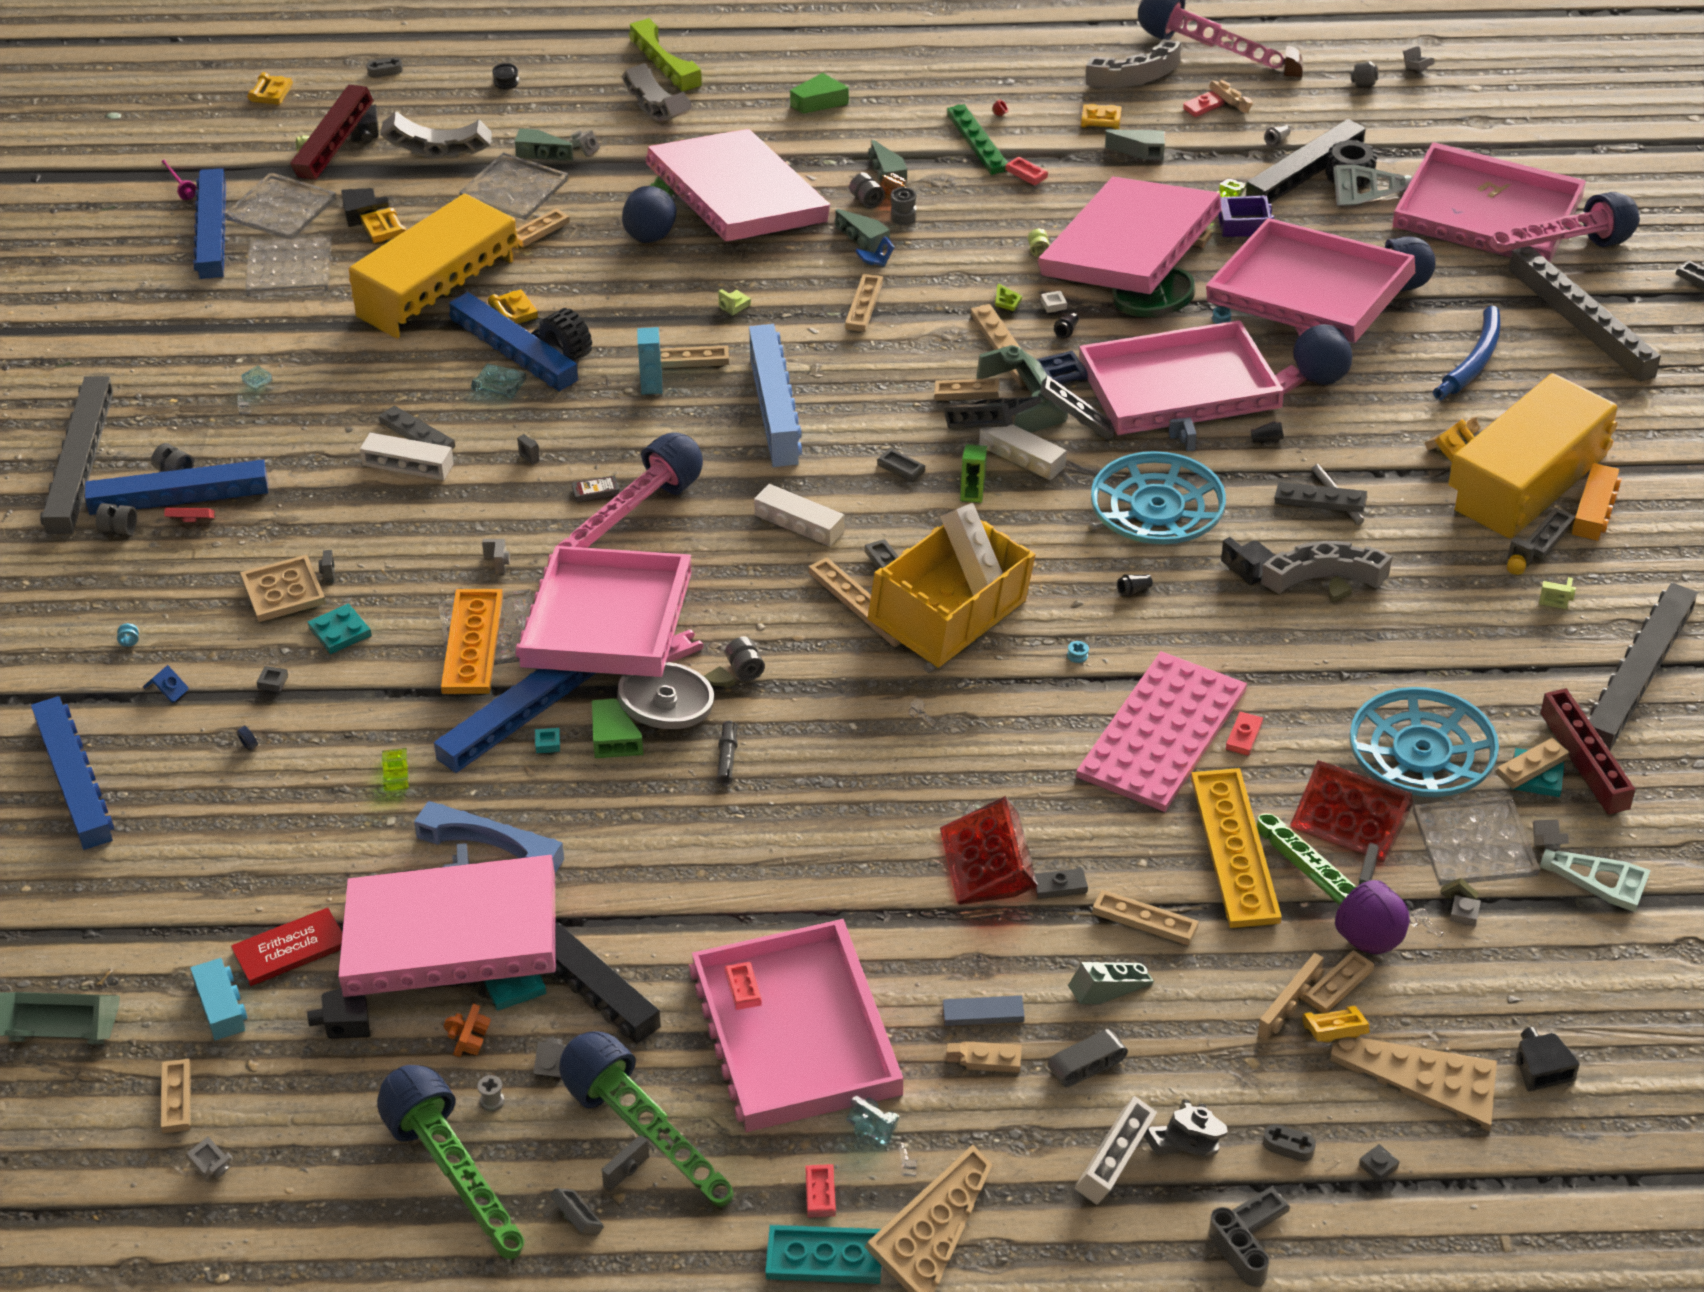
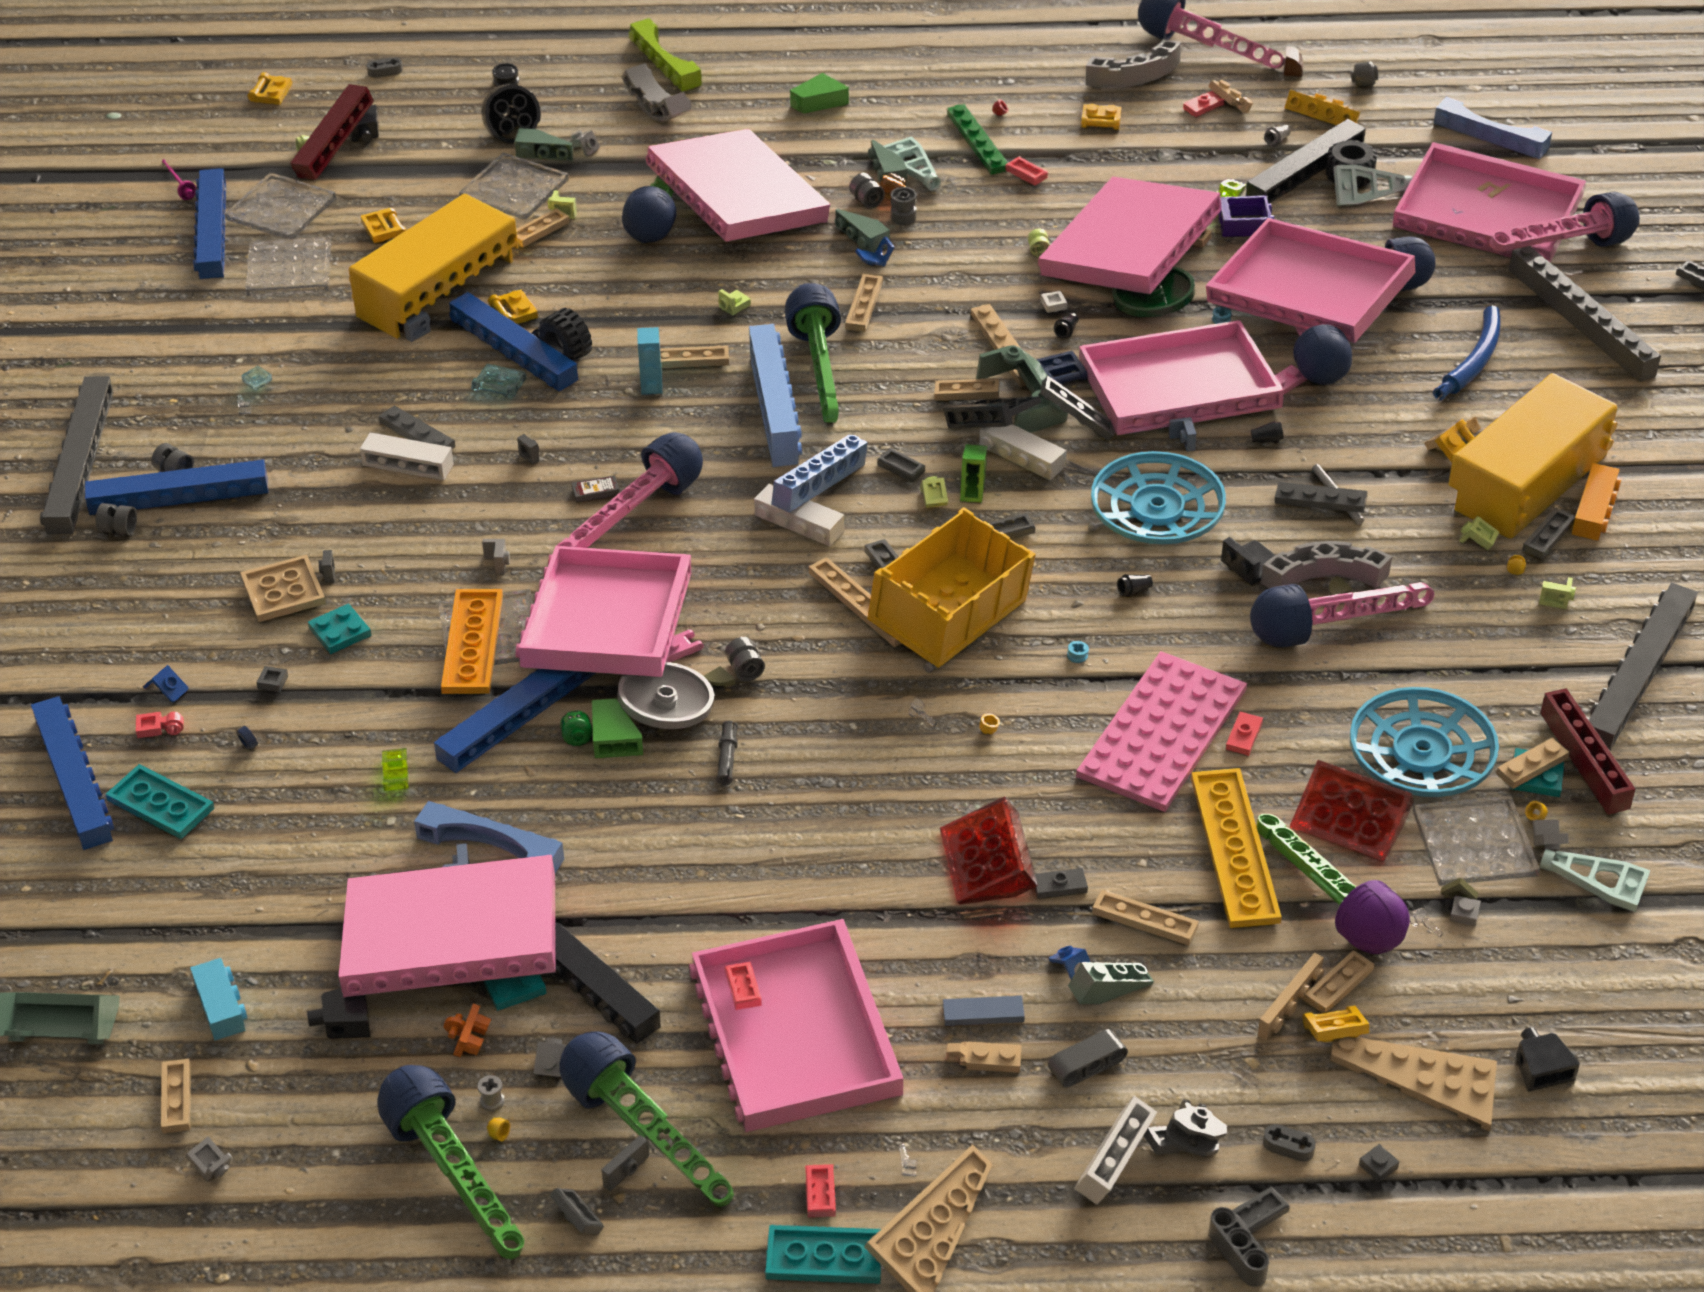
(126, 629): medium azure bush -> none
(152, 724): none -> coral plate
(160, 801): none -> teal plate
(189, 514): coral plate -> none
(288, 946): red tile -> none
(361, 202): black torso -> none
(417, 326): none -> sand blue bracket
(434, 142): light grey brick -> none
(498, 1128): none -> yellow hinge
(518, 103): none -> black cylinder
(547, 740): teal plate -> none
(564, 204): none -> yellowish green bracket
(576, 728): none -> green head
(812, 317): none -> piece
(819, 473): none -> medium blue brick
(870, 1120): clear light blue hips -> none
(909, 147): none -> light aqua plate
(934, 492): none -> yellowish green bracket
(972, 547): white brick -> none
(992, 726): none -> yellow hinge
(1007, 298): lime piece -> none
(1015, 526): none -> dark grey plate
(1070, 958): none -> blue bracket
(1137, 143): sand green slope -> none
(1286, 615): none -> piece
(1320, 108): none -> yellow bracket
(1369, 863): dark grey tile -> none
(1414, 60): light grey bracket -> none
(1480, 532): none -> yellowish green bracket
(1522, 548): dark grey plate -> none
(1529, 141): none -> medium blue arch
(1536, 805): none -> yellow hinge

